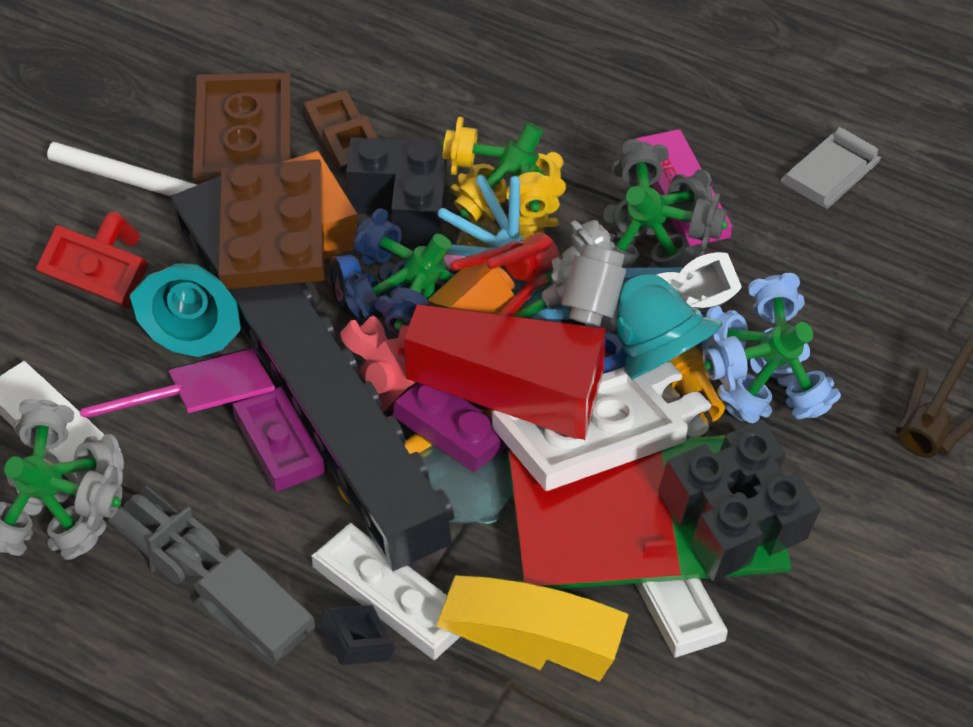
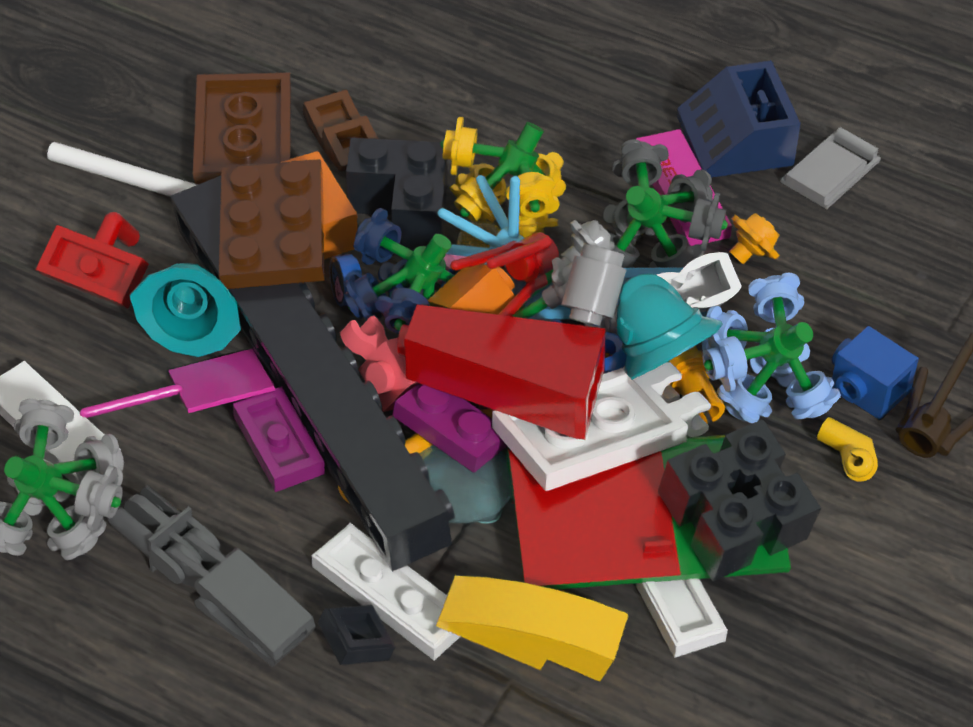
(741, 121): none -> dark blue slope
(754, 237): none -> light orange plant
(855, 449): none -> yellow arm
(873, 372): none -> blue brick

